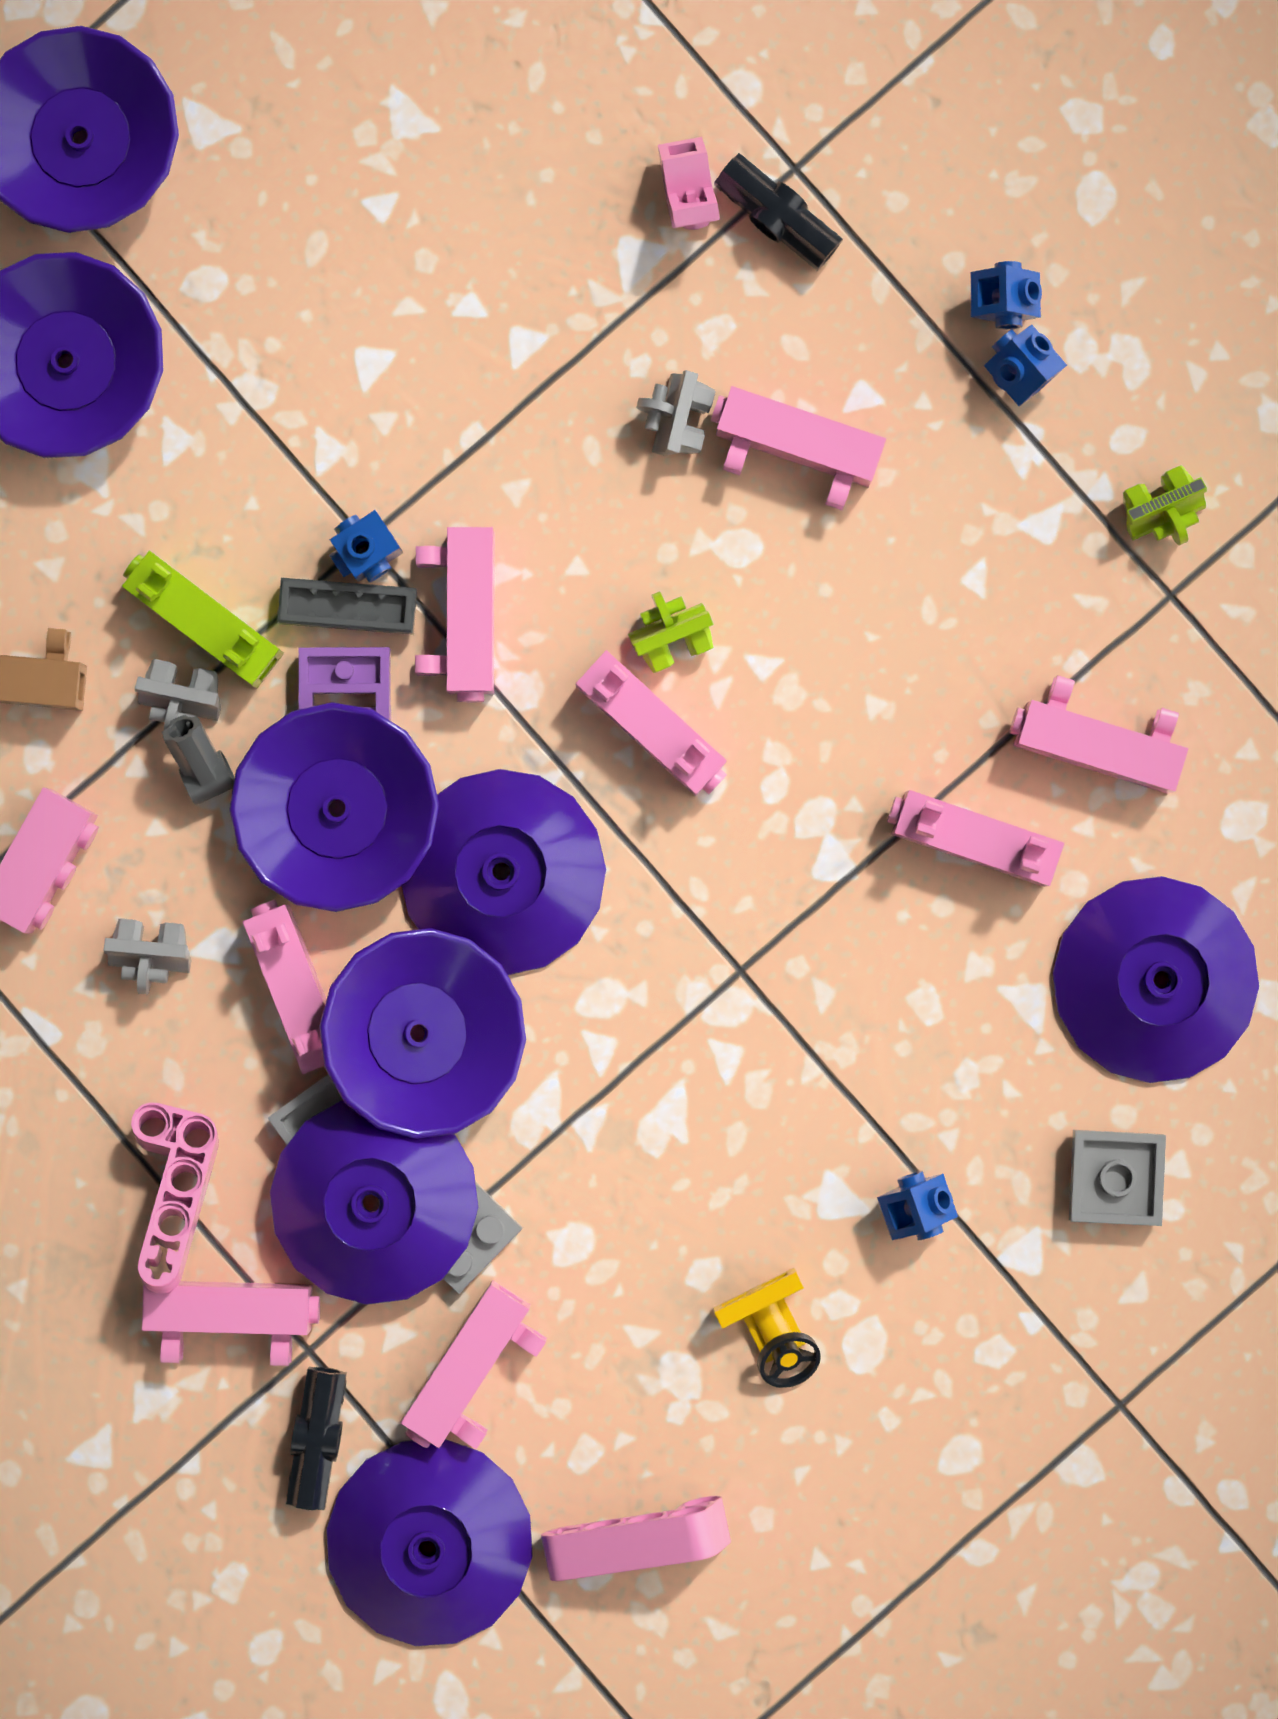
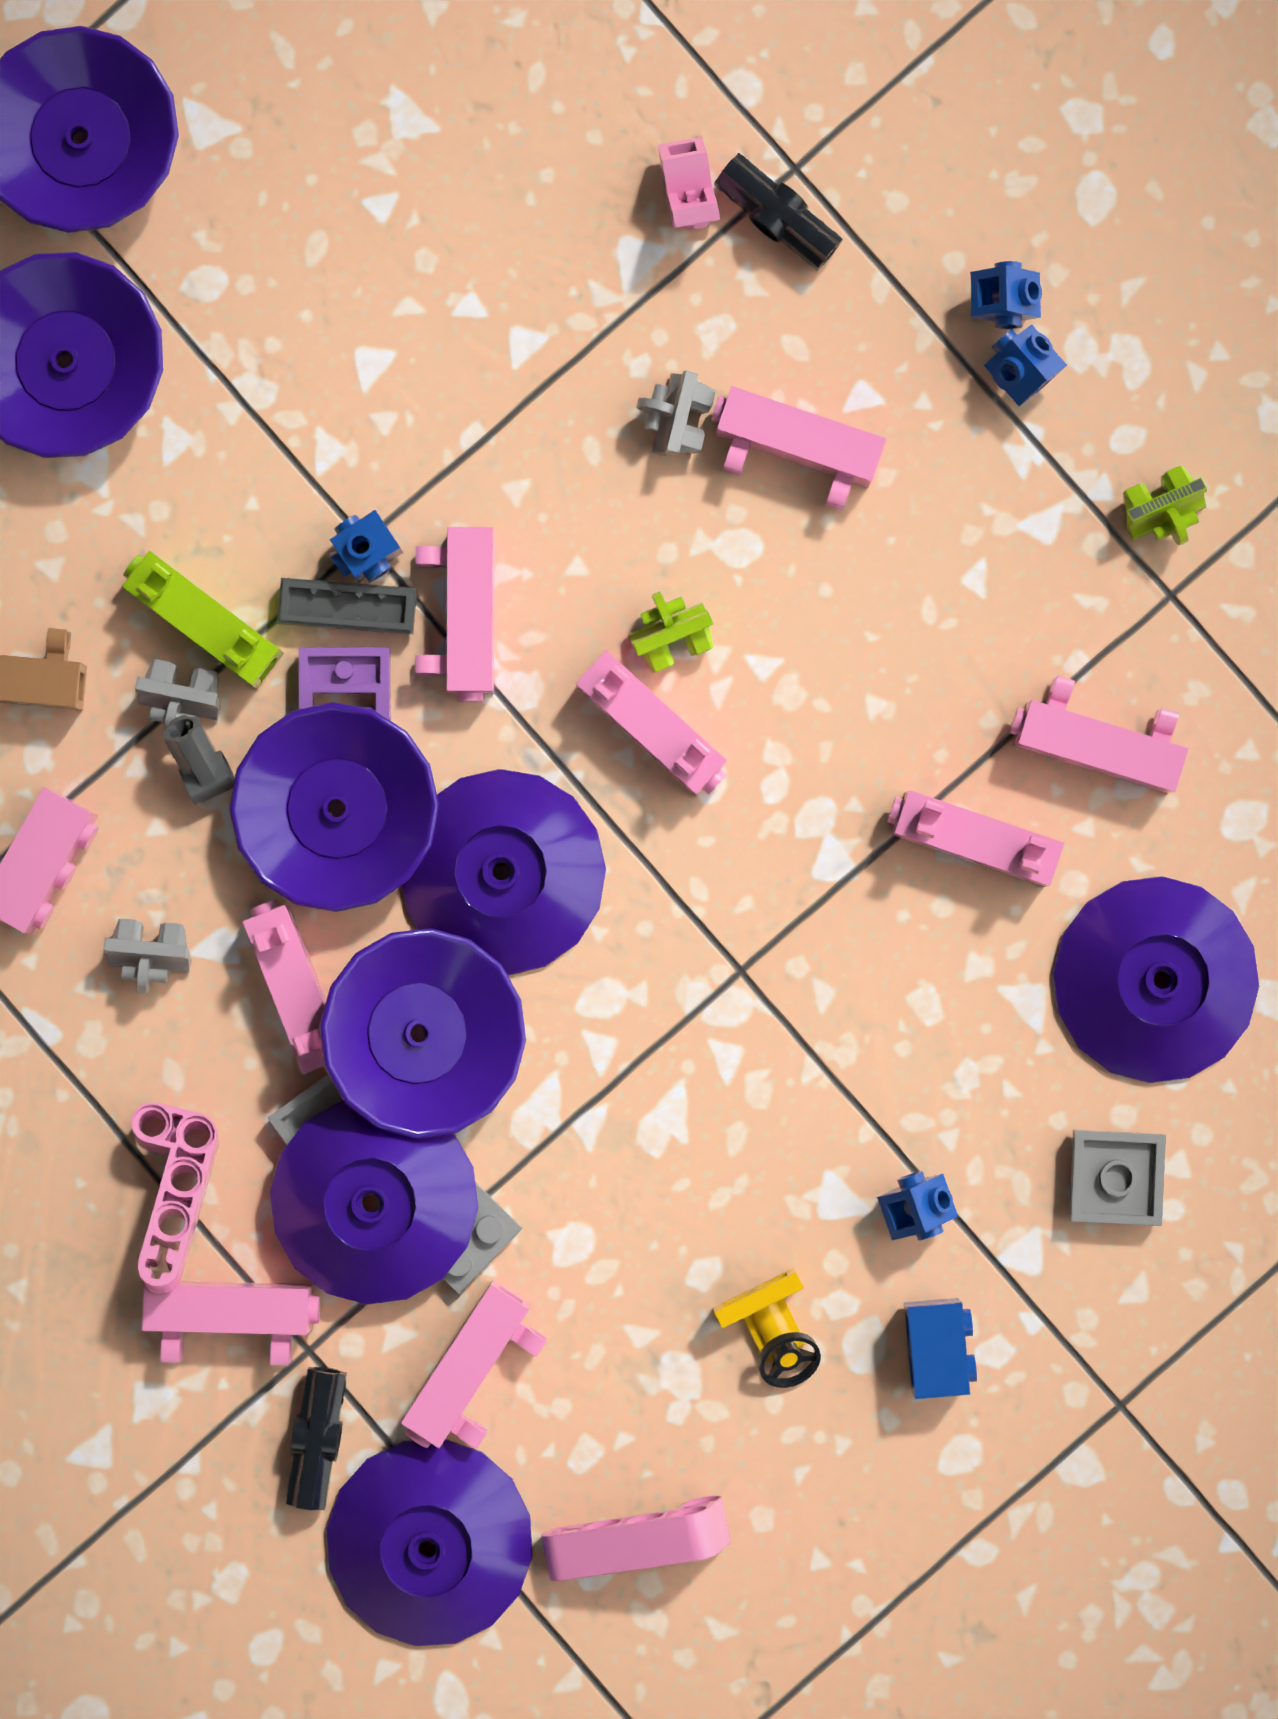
(938, 1348): none -> blue brick

